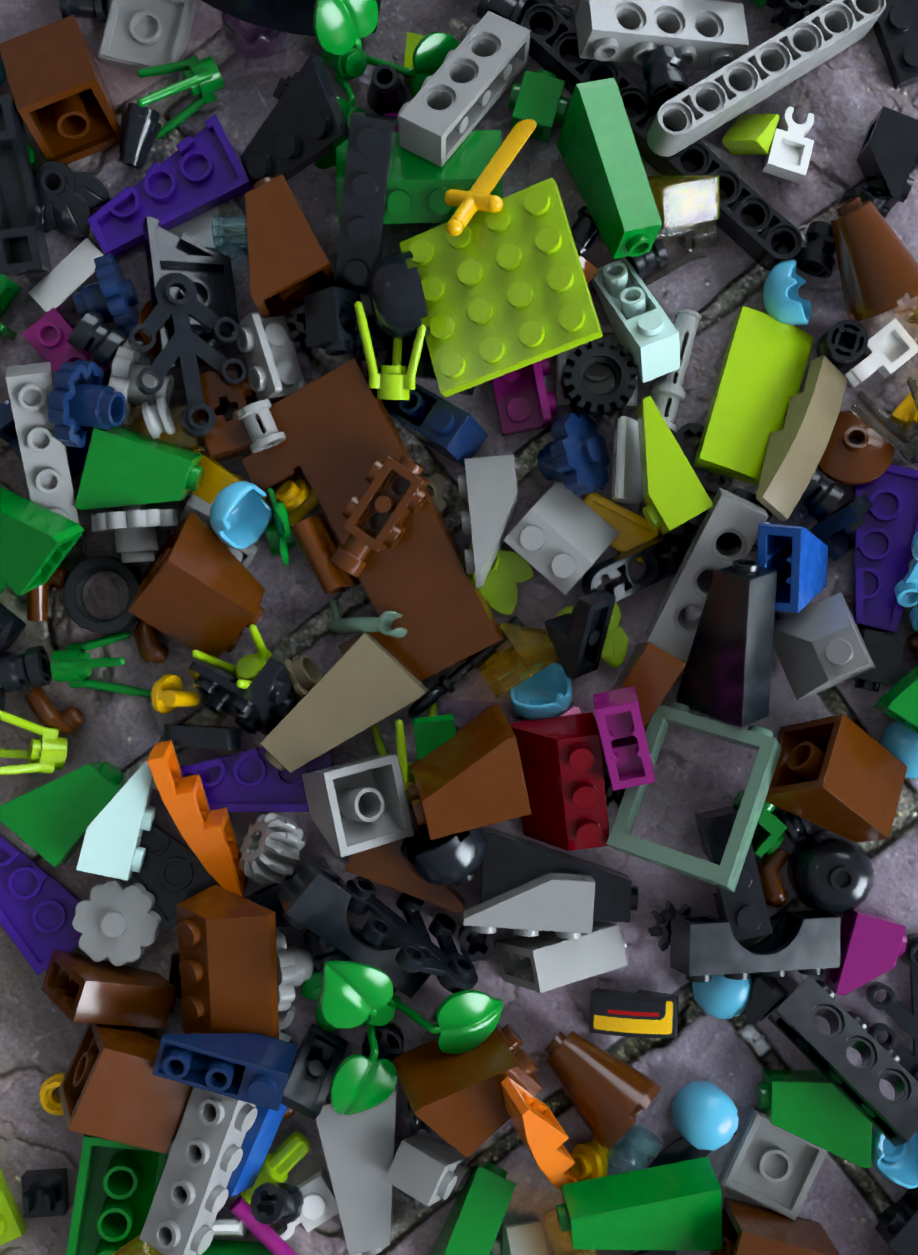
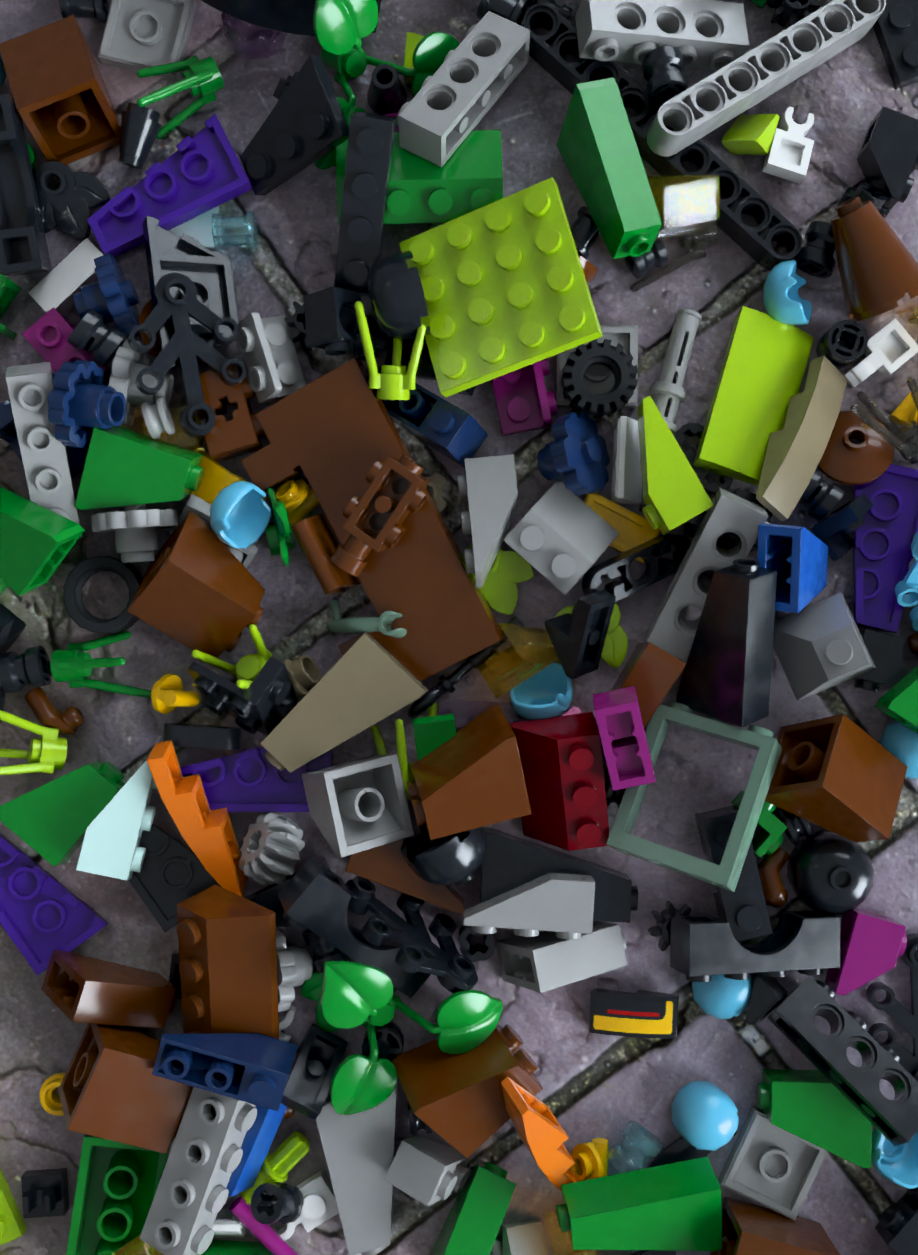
(38, 598): reddish brown arm -> none
(116, 922): light grey plant -> none
(148, 643): reddish brown arm -> none
(249, 416): light grey bush -> none
(281, 249): reddish brown slope -> none
(479, 195): yellow sword -> none
(540, 100): green brick -> none
(599, 1086): reddish brown cone -> none
(638, 320): light aqua slope -> none

